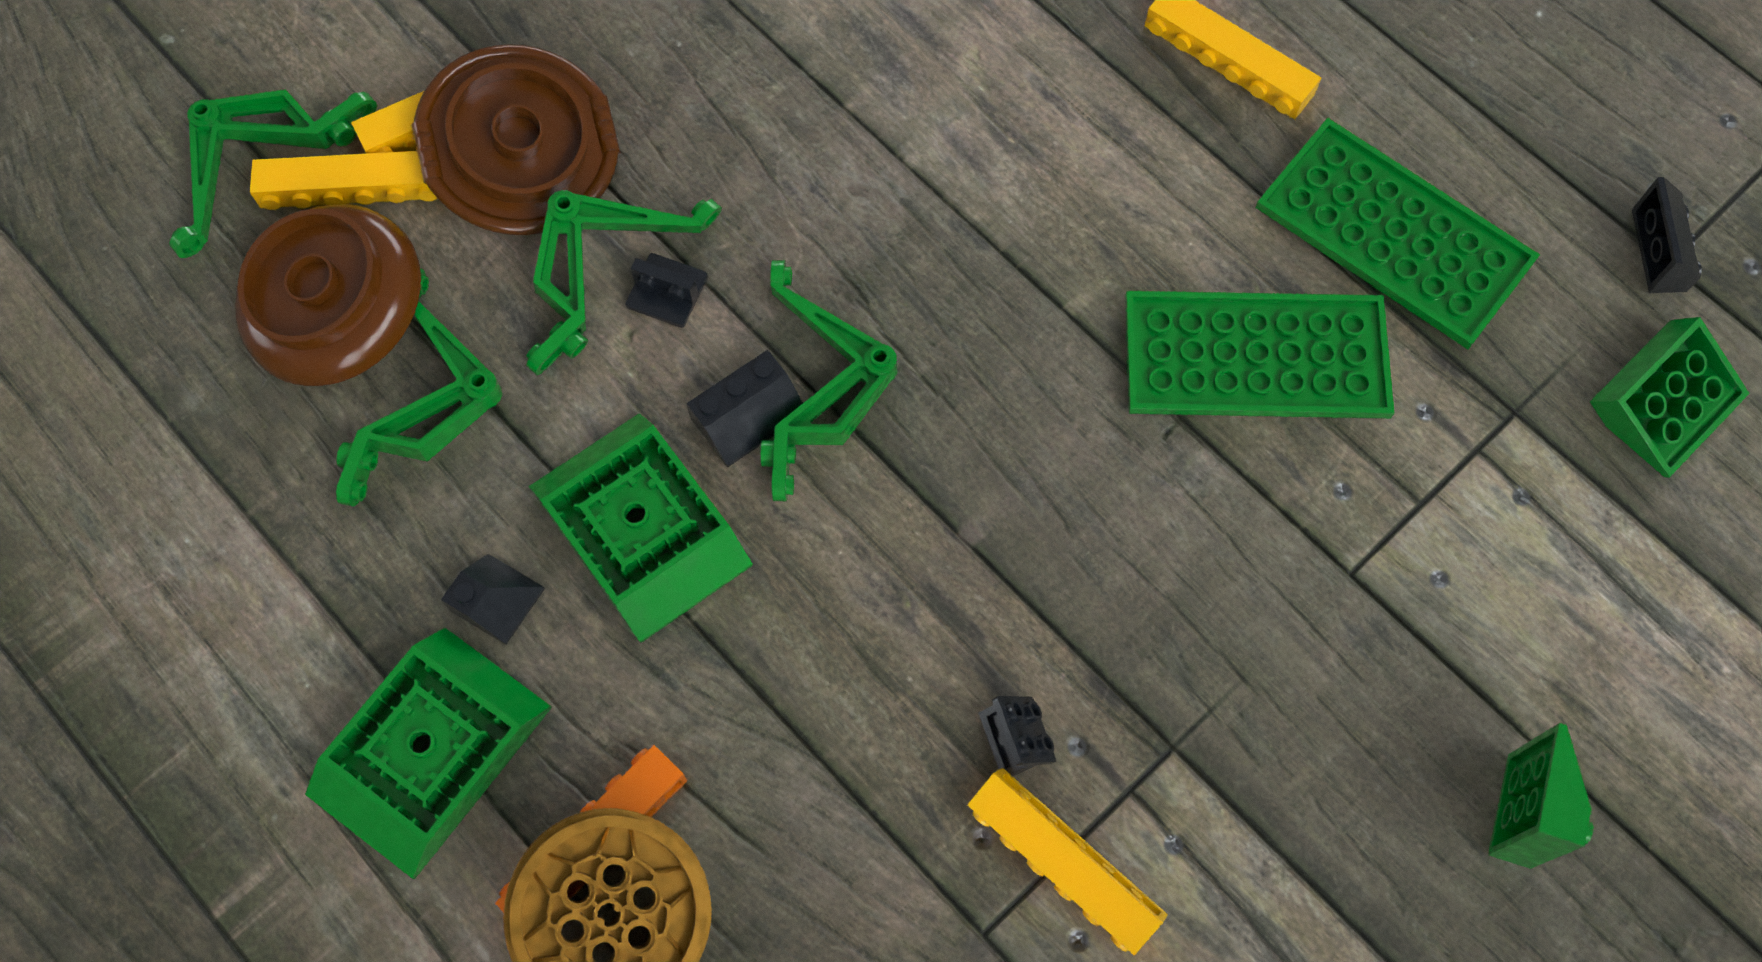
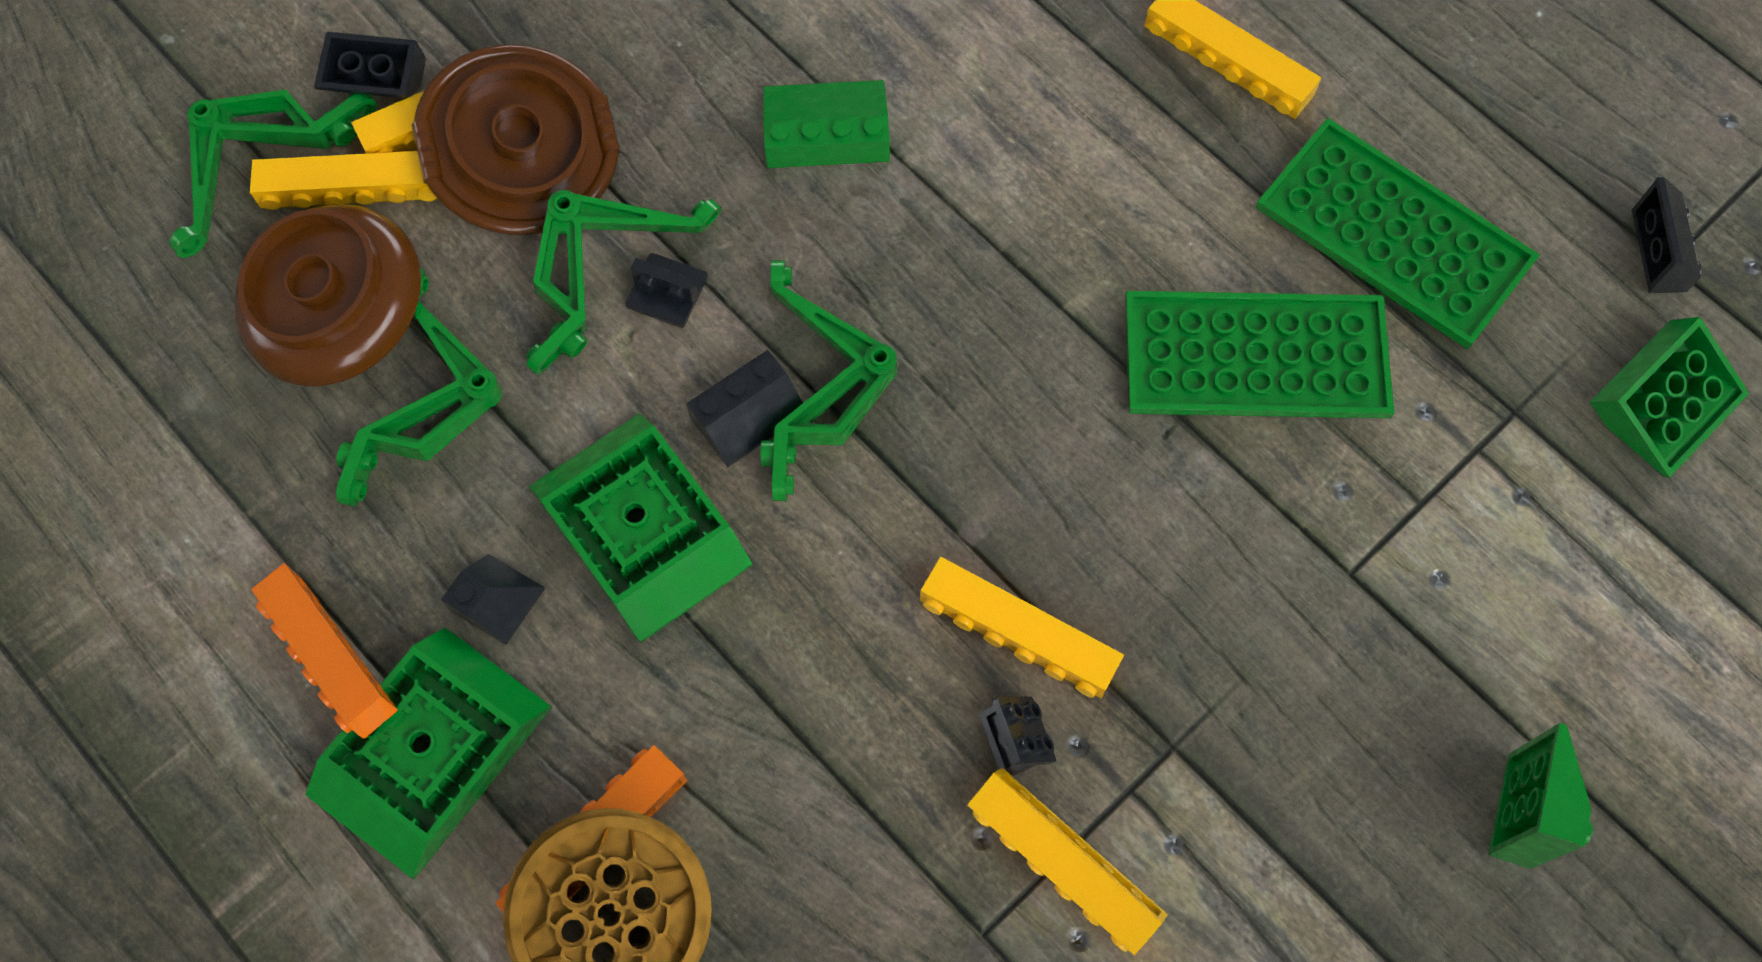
(324, 652): none -> orange brick
(370, 65): none -> black slope
(826, 124): none -> green slope
(1021, 628): none -> yellow brick

